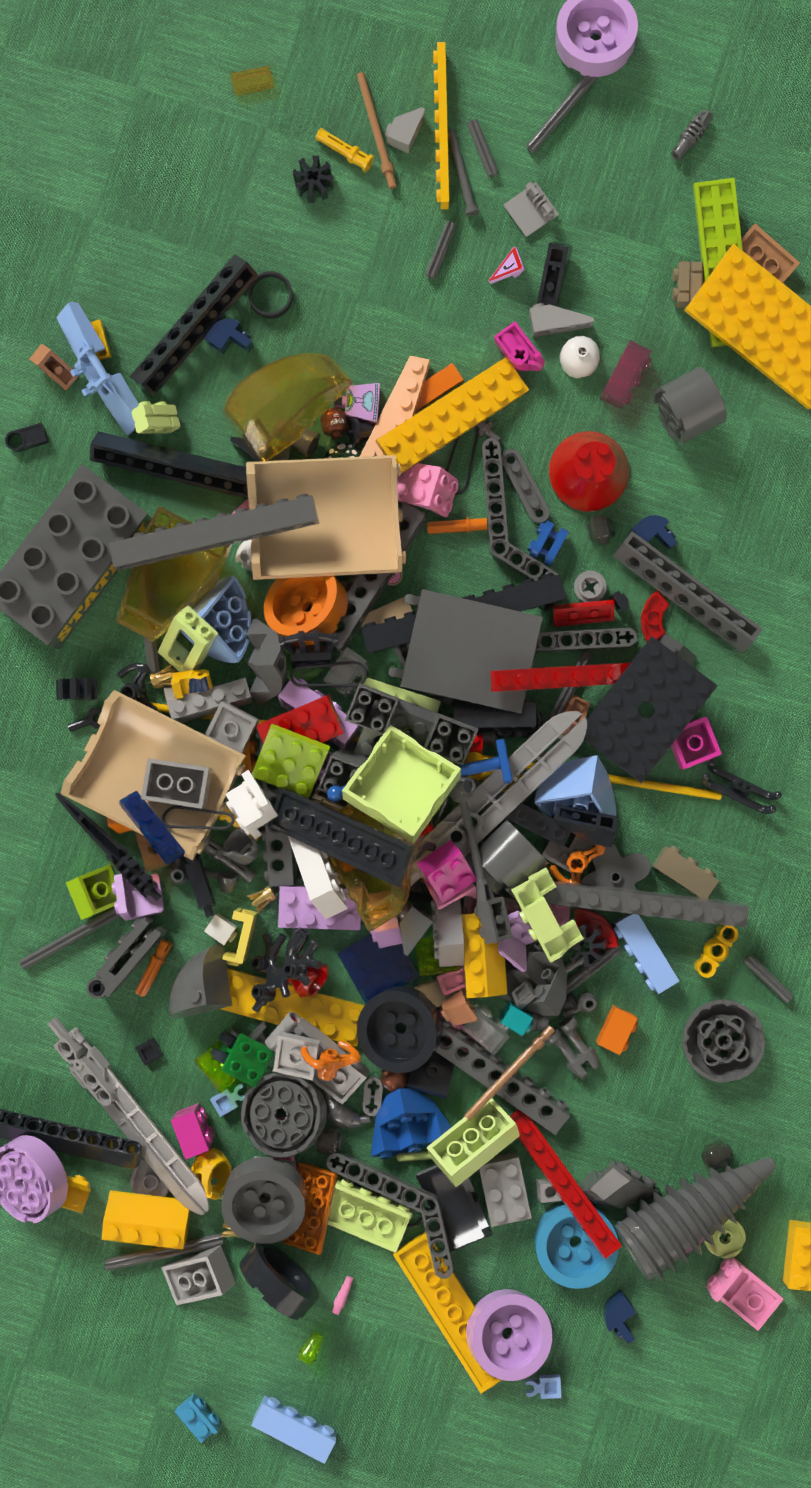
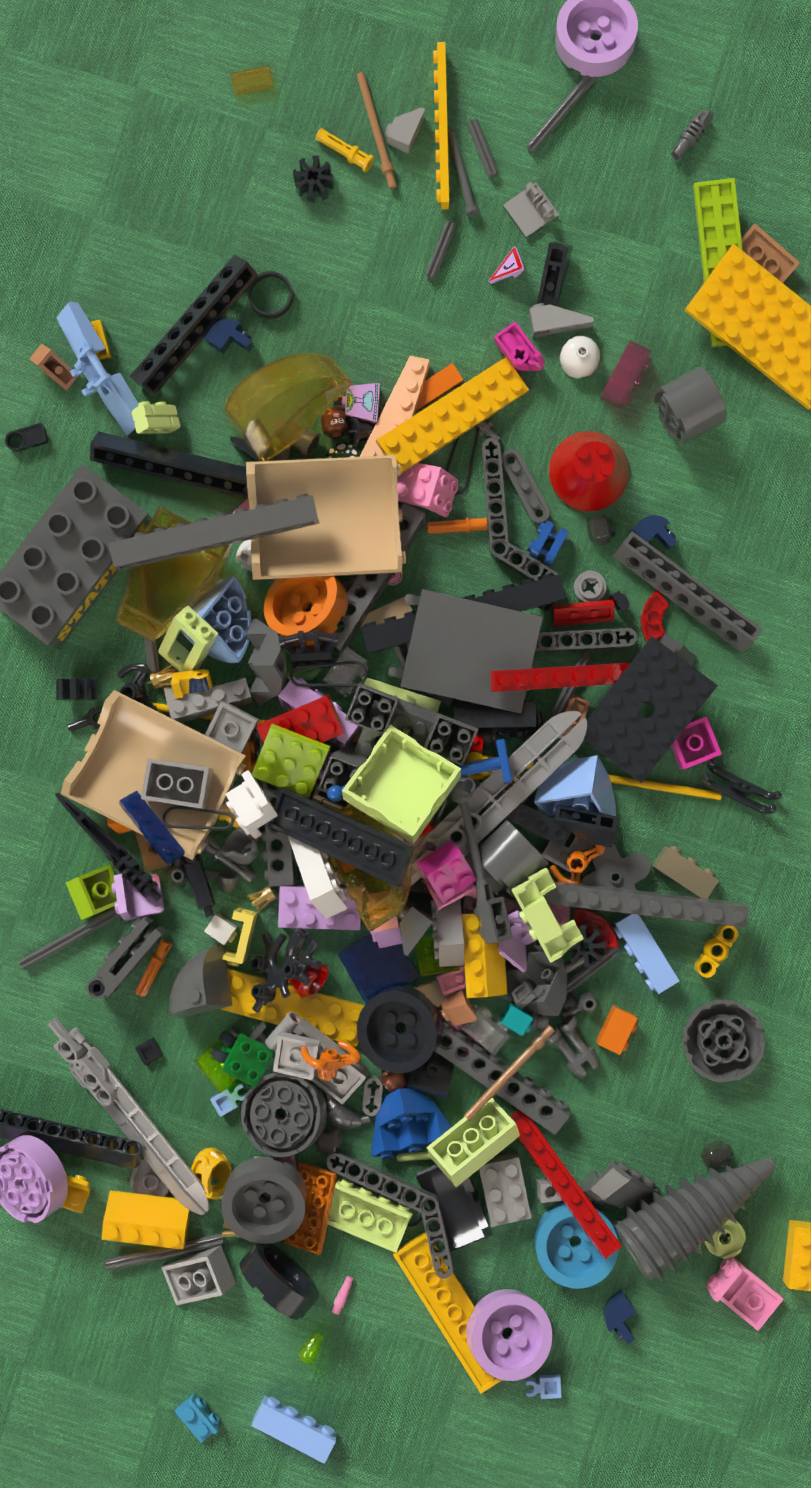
(192, 1130): dark pink brick -> none
(688, 282): dark tan brick -> none
(768, 978): dark grey axle -> none

